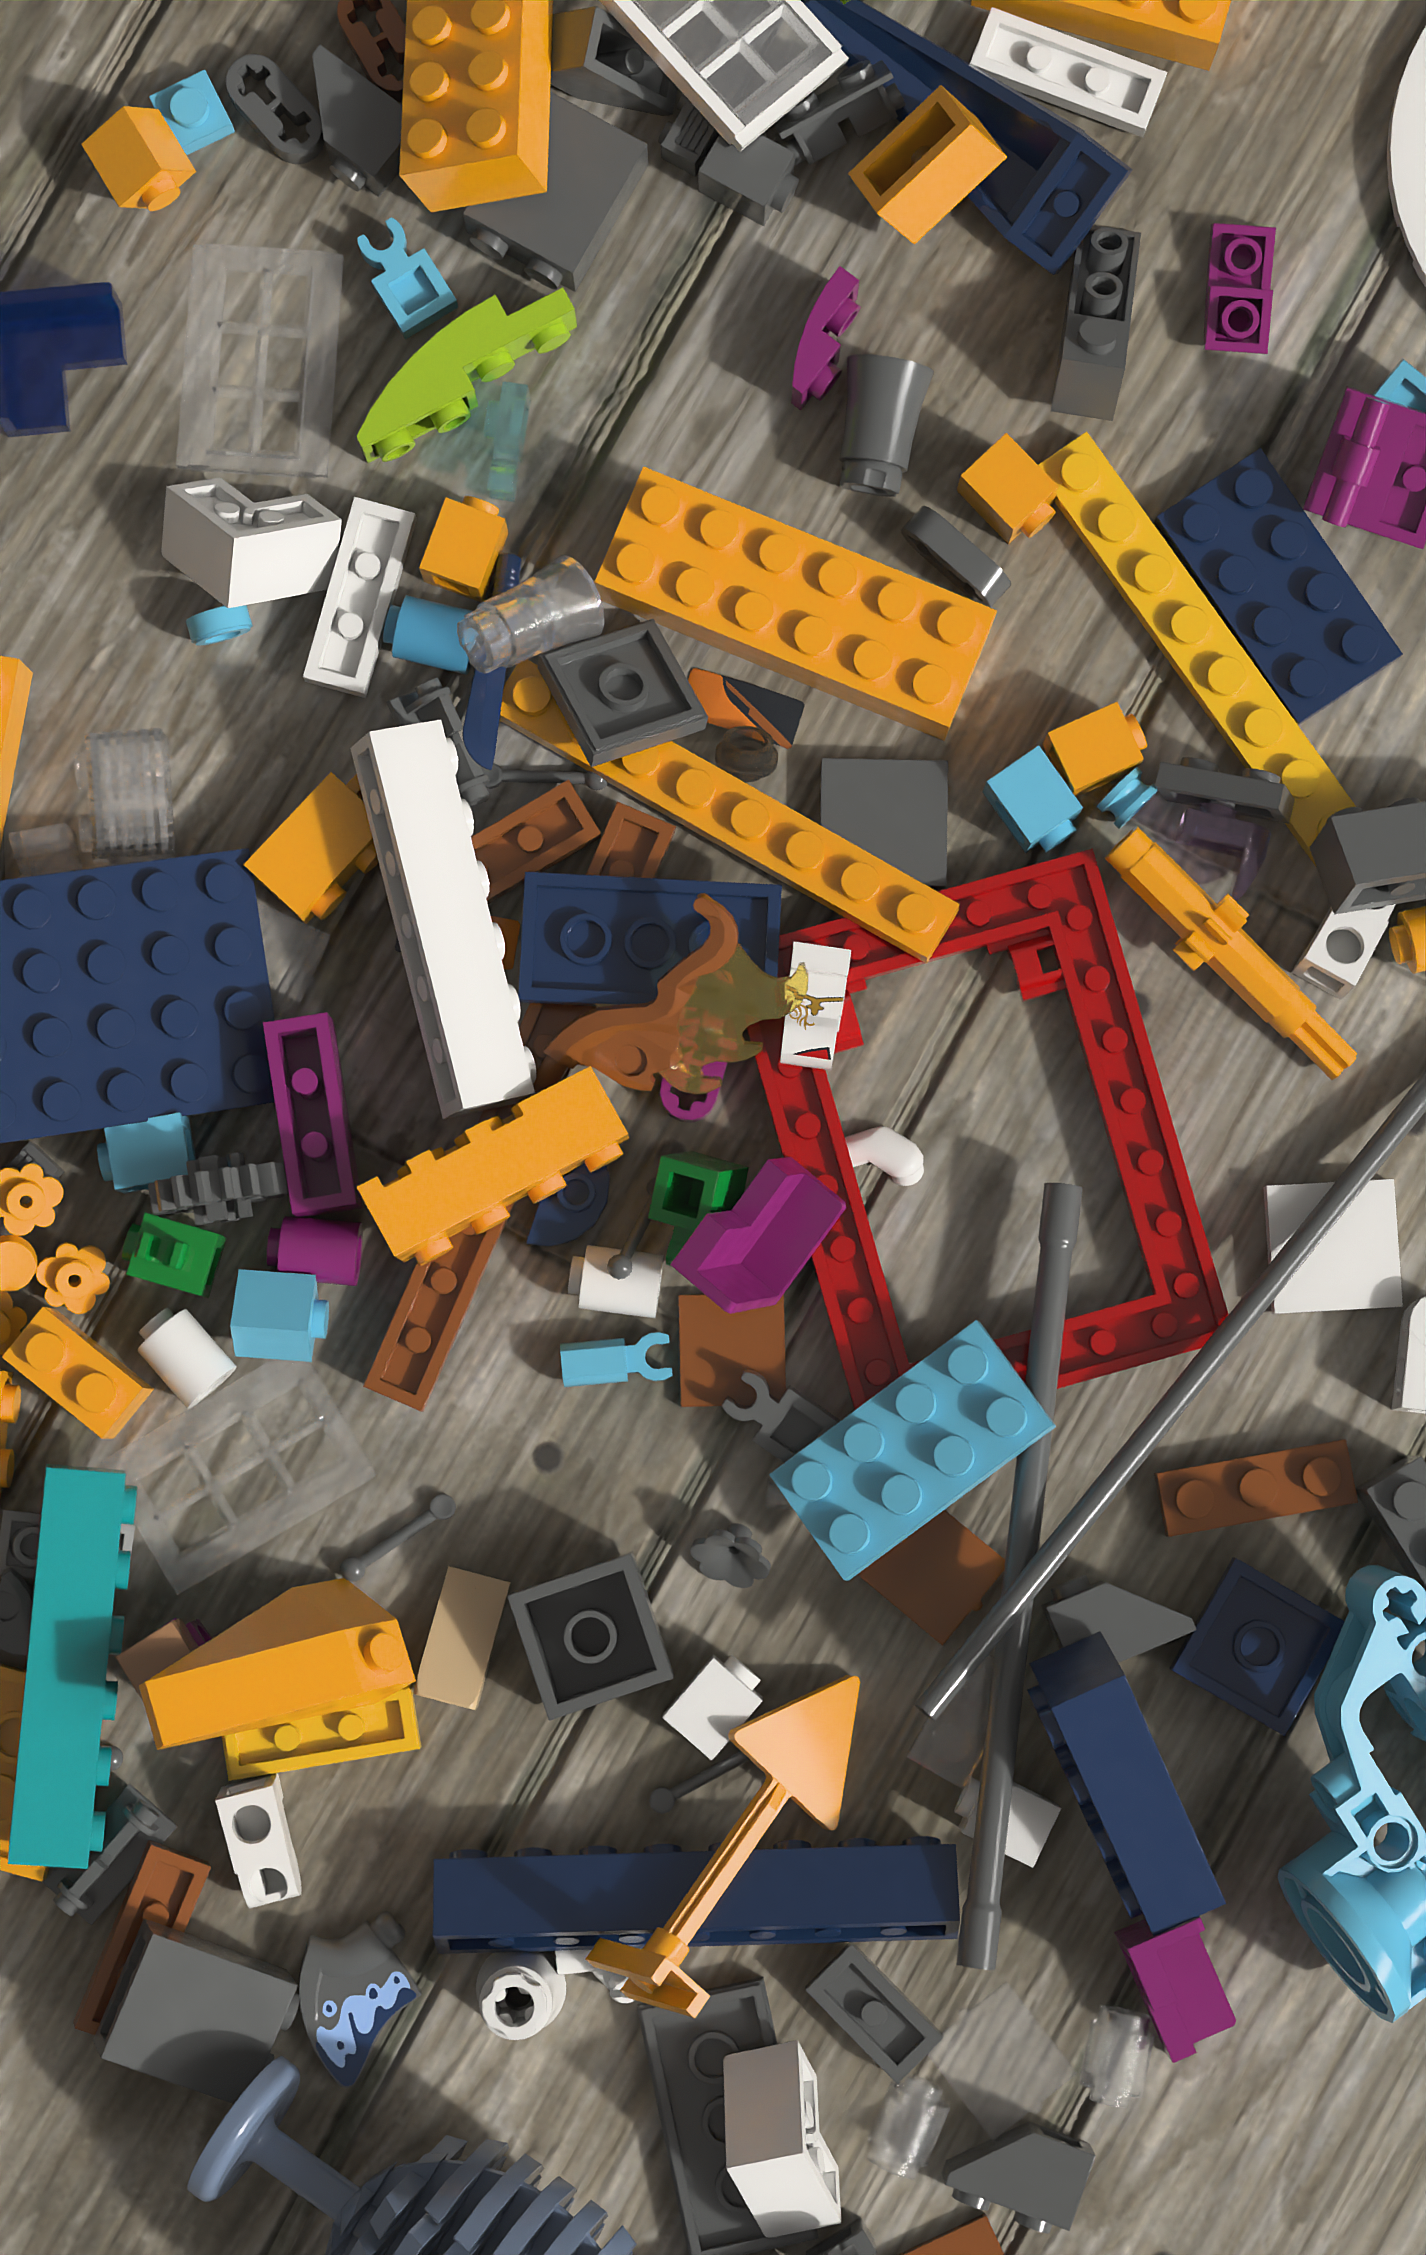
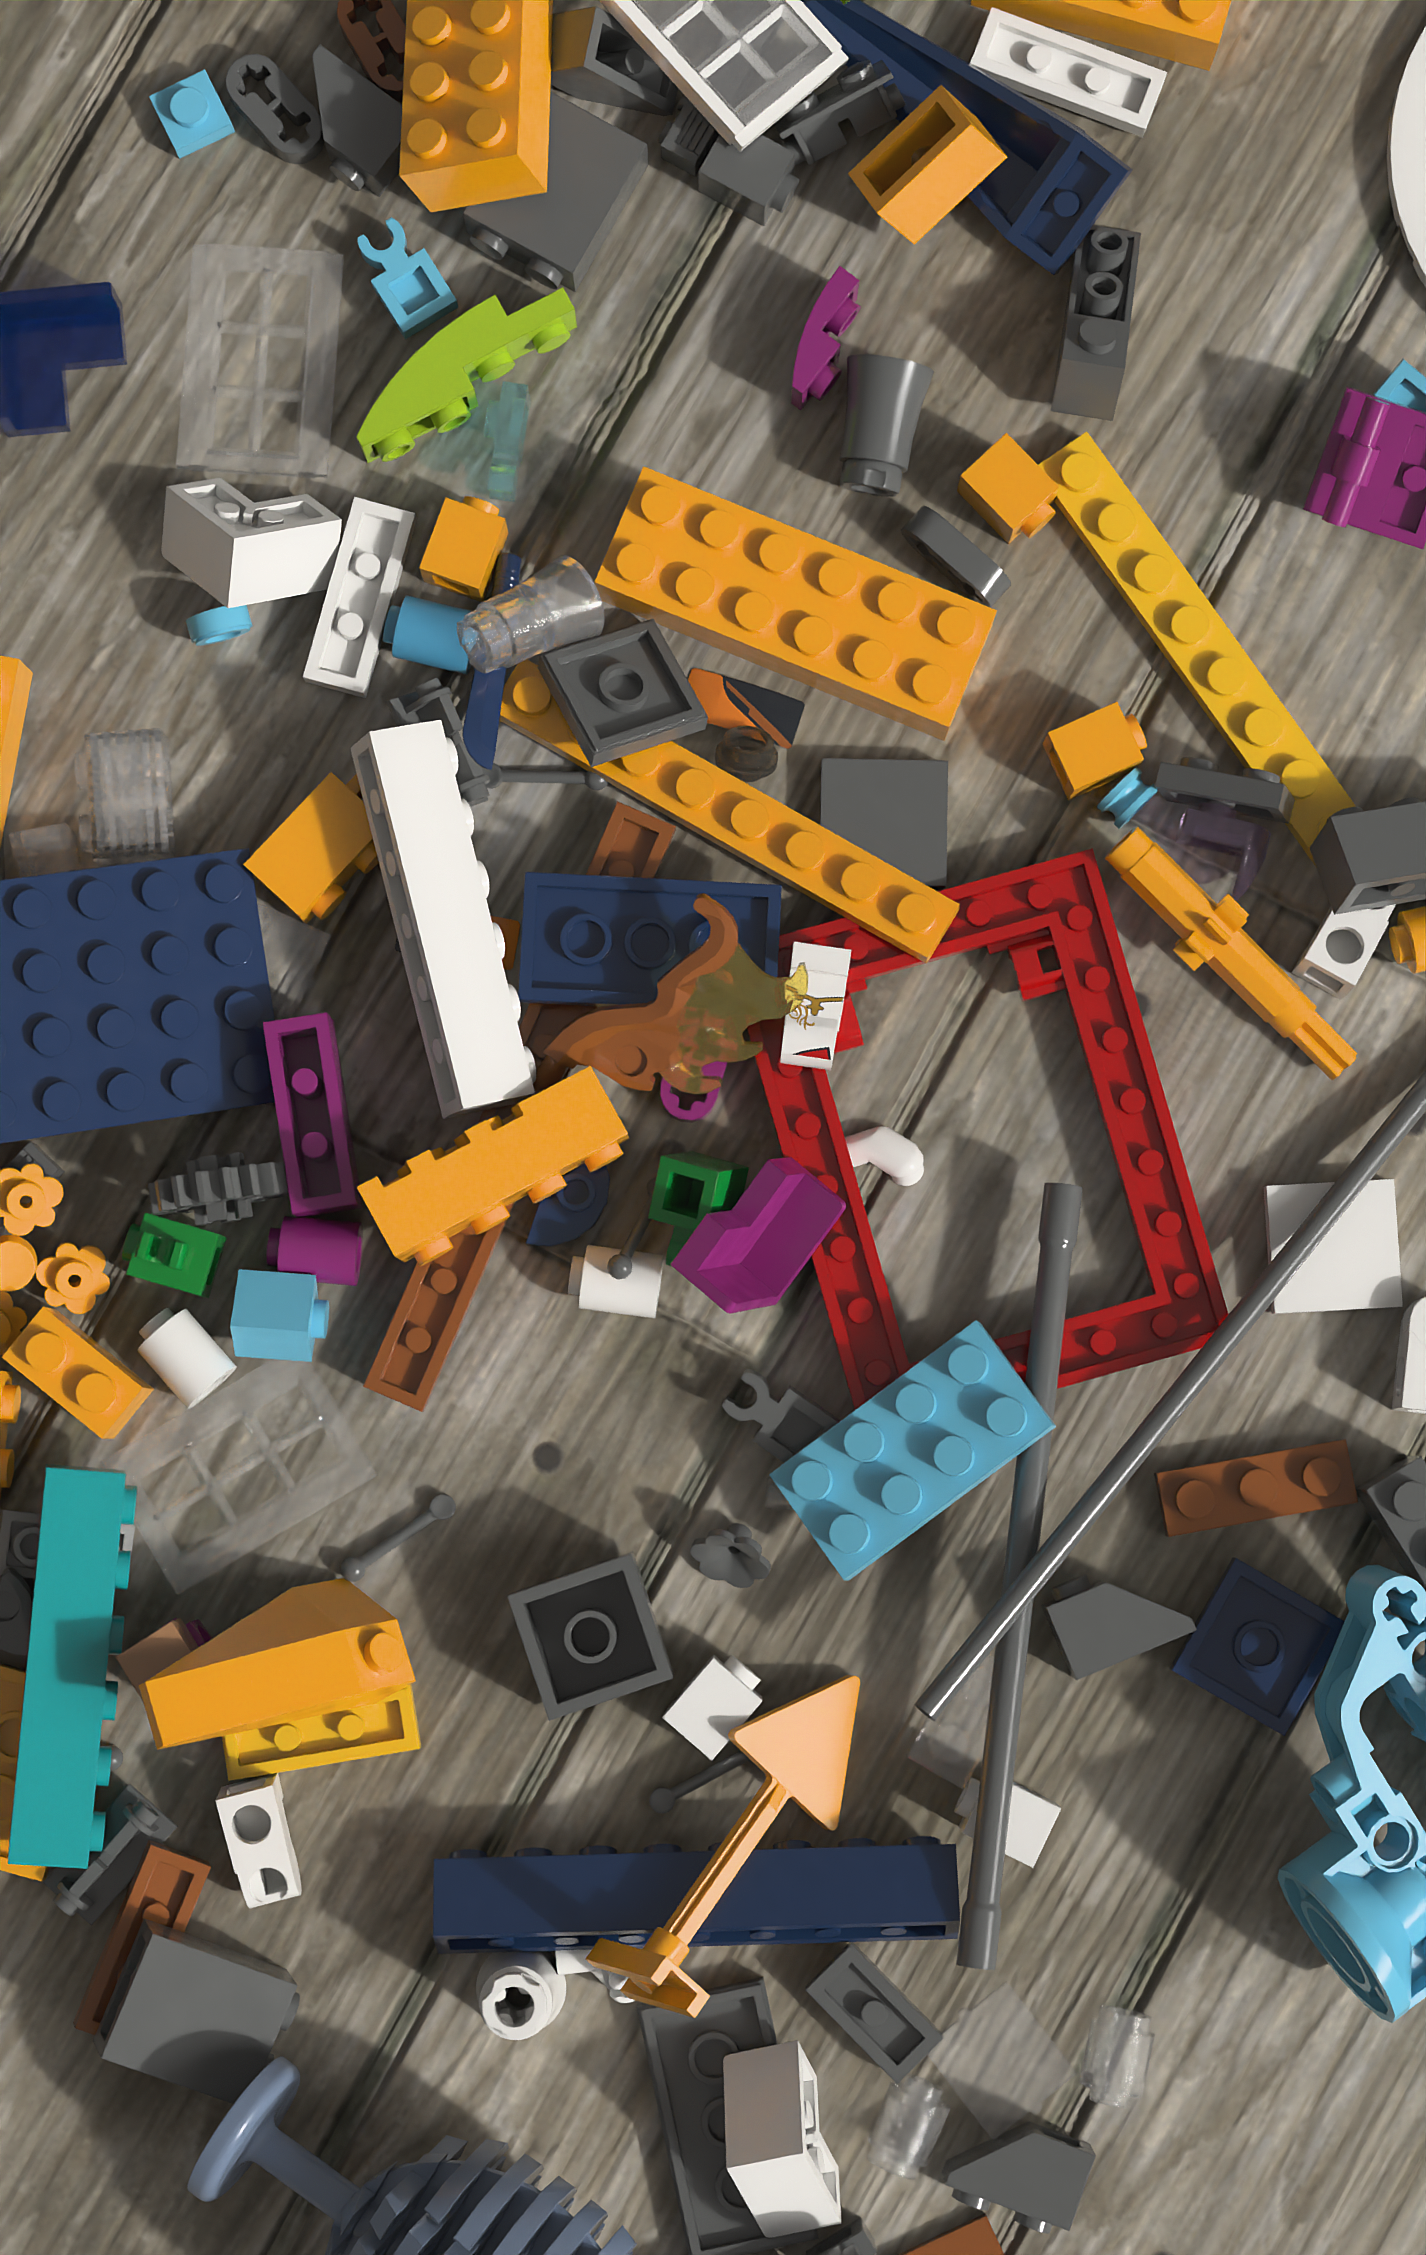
(139, 158): light orange brick -> none
(146, 1152): medium azure brick -> none
(352, 1992): dark grey arm -> none
(462, 1638): tan slope -> none
(534, 838): dark orange plate -> none
(609, 1361): medium azure bar -> none
(722, 1345): dark orange piece -> none
(936, 1575): dark orange piece -> none
(1034, 801): medium azure brick -> none
(1122, 1785): dark blue brick -> none
(1176, 1984): magenta panel -> none
(1239, 288): magenta slope -> none
(1278, 586): dark blue plate -> none

